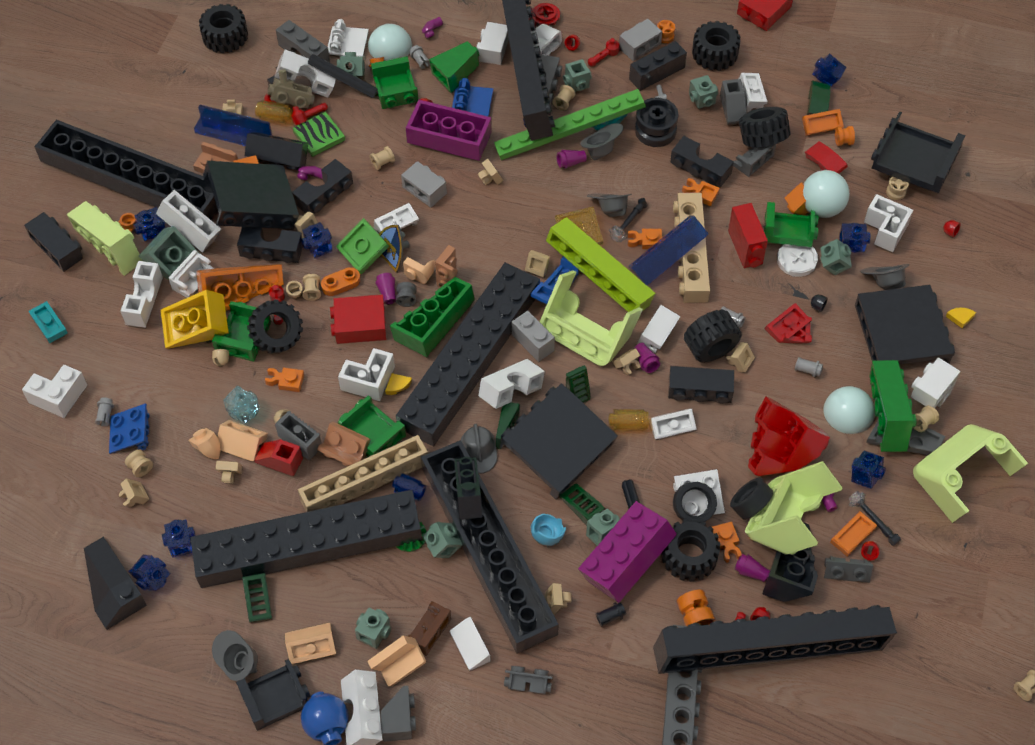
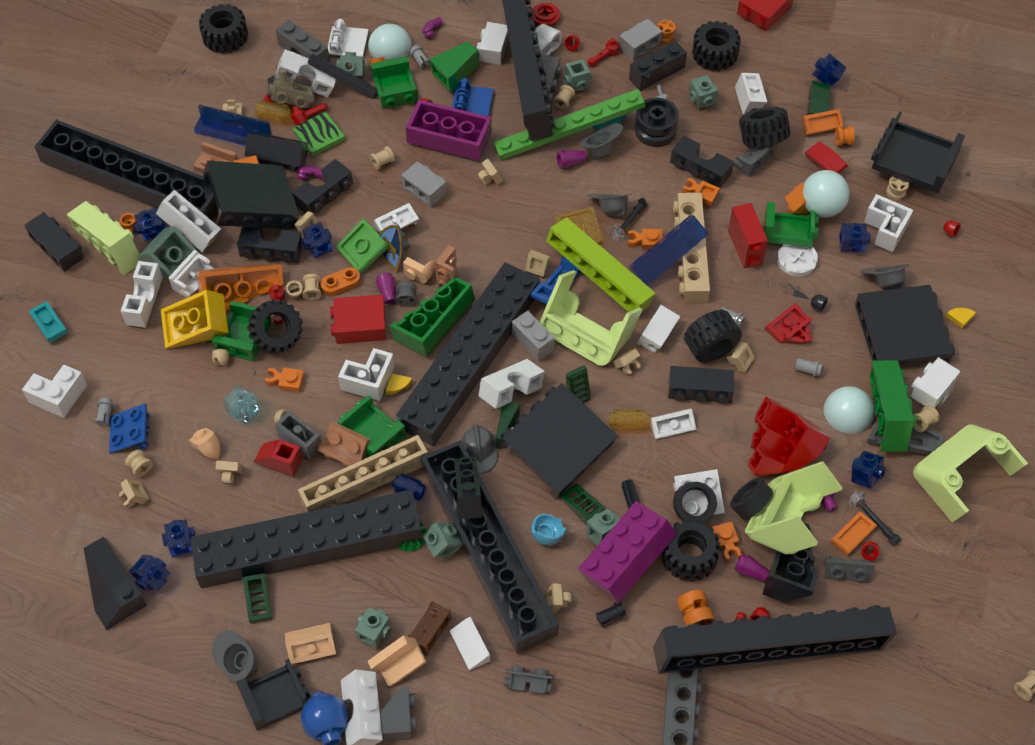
(240, 439): light nougat panel -> none
(648, 360): magenta cone -> none
(733, 100): dark grey slope -> none
(836, 257): sand green brick -> none

